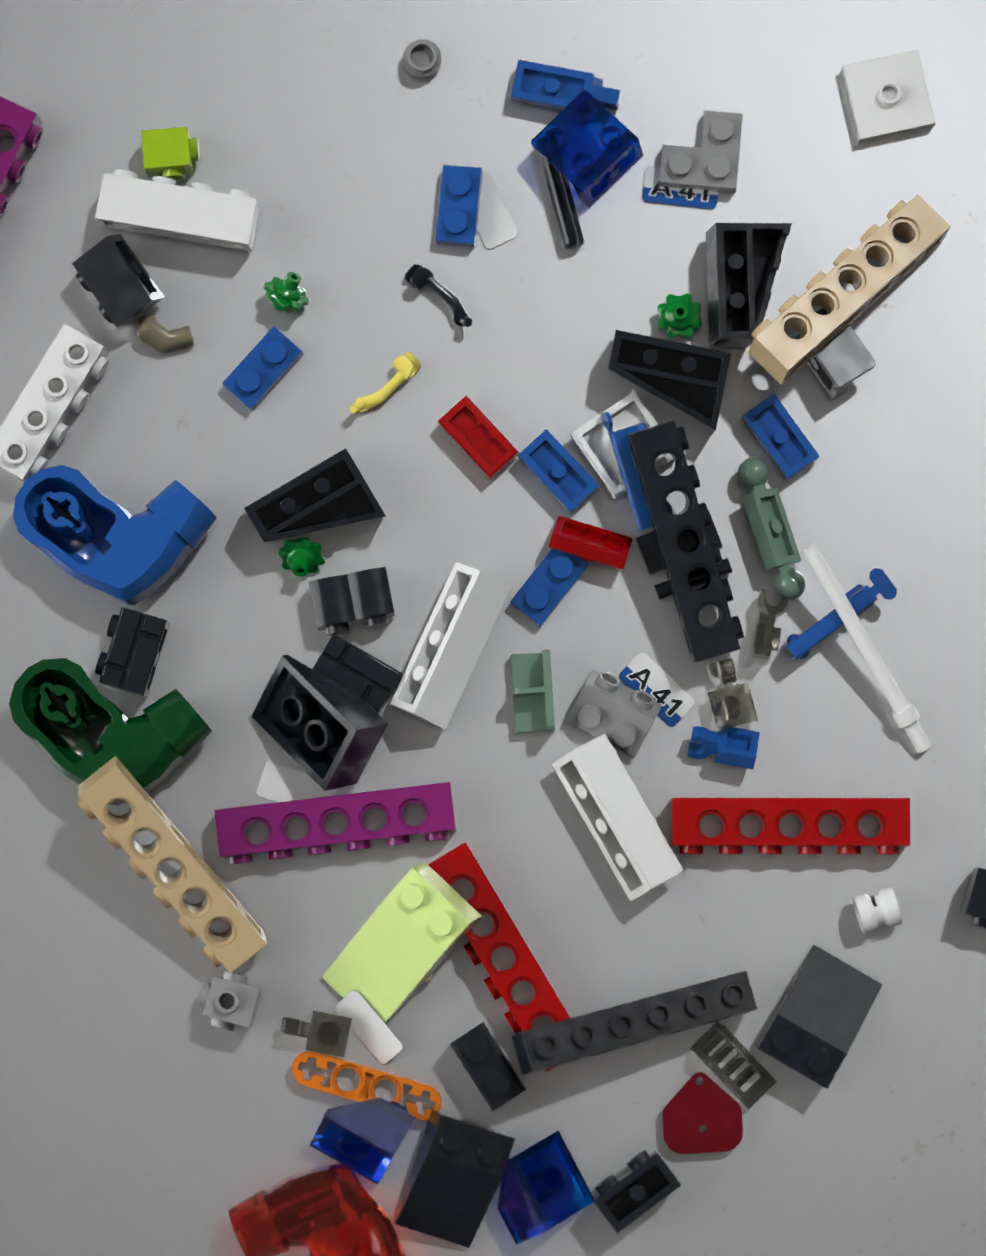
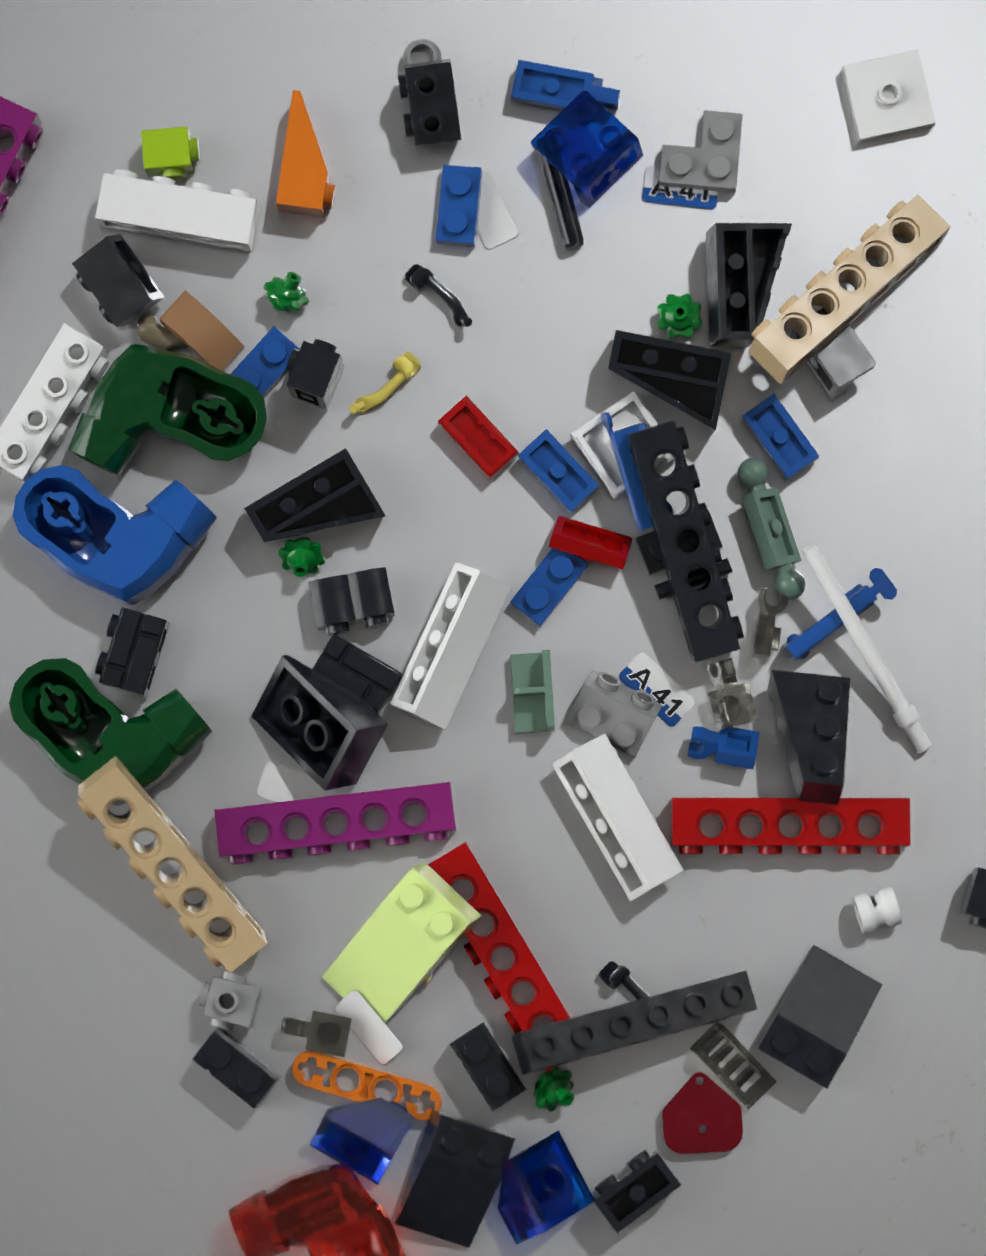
(172, 398): none -> dark green piece
(201, 331): none -> medium nougat slope
(237, 1067): none -> black brick
(303, 174): none -> orange slope
(314, 373): none -> black brick
(431, 102): none -> black brick
(554, 1089): none -> green plant
(615, 975): none -> black piece
(814, 731): none -> black wedge

